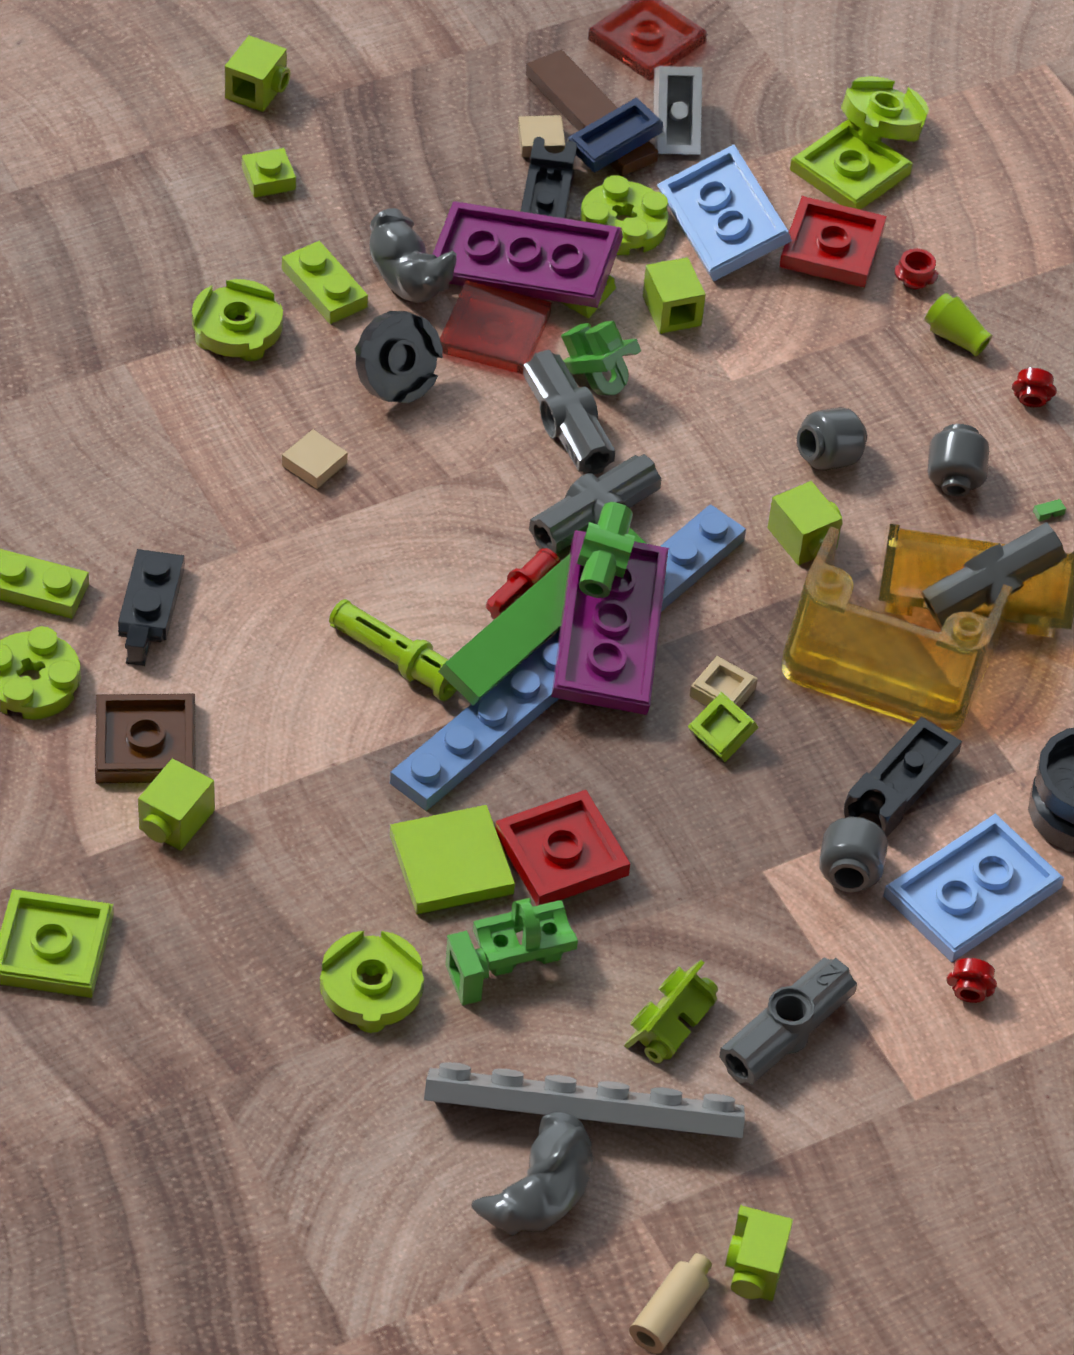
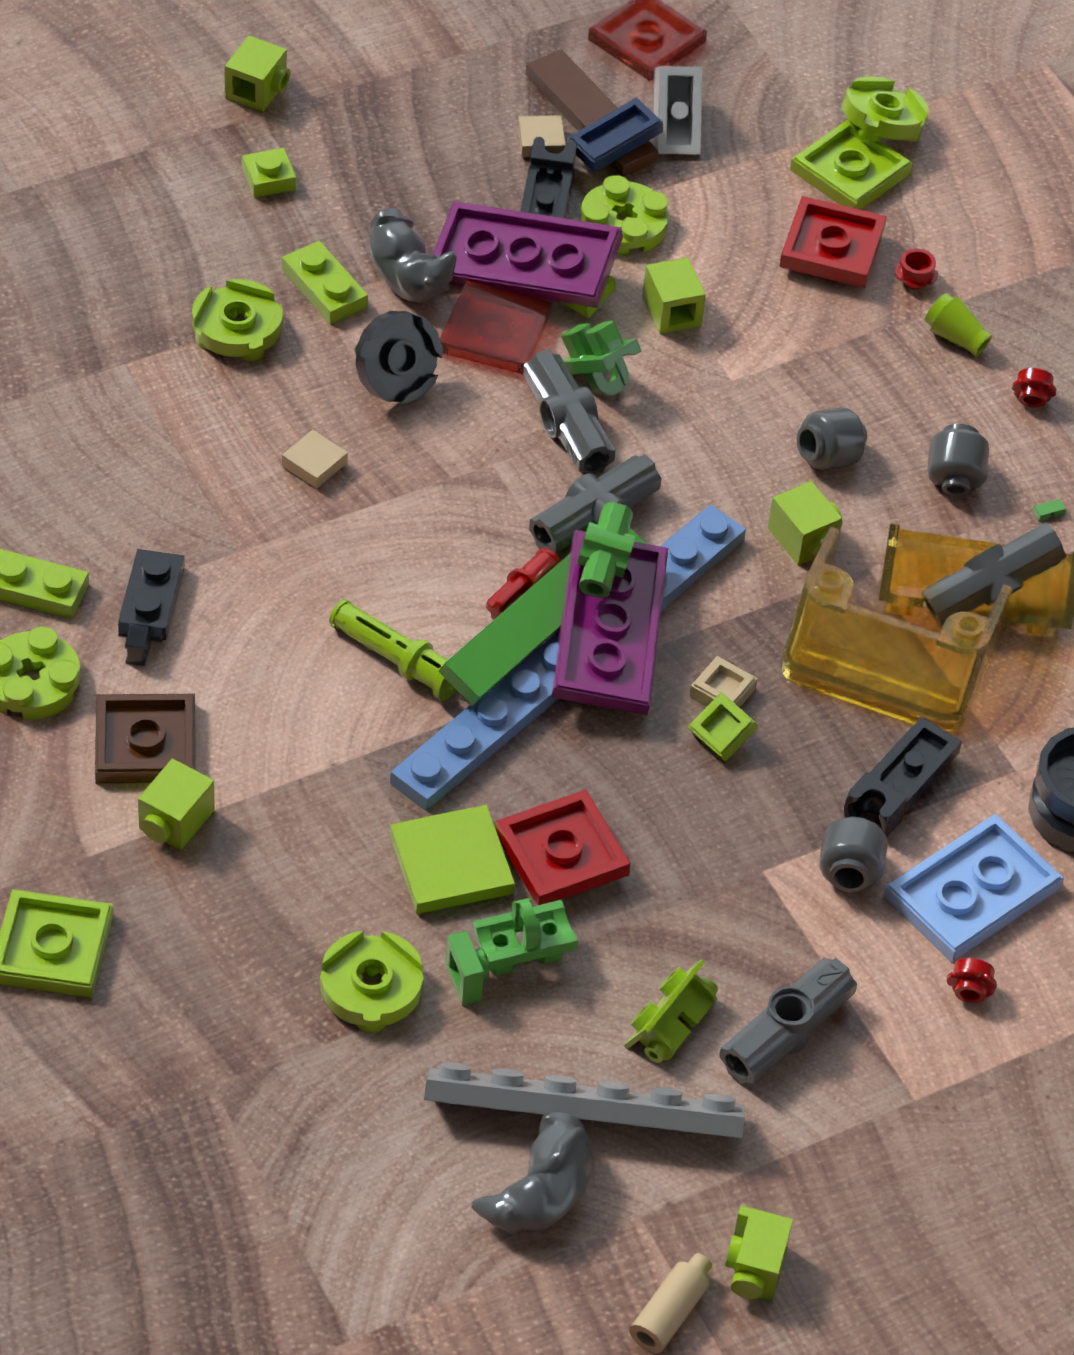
(724, 213): light blue tile -> none

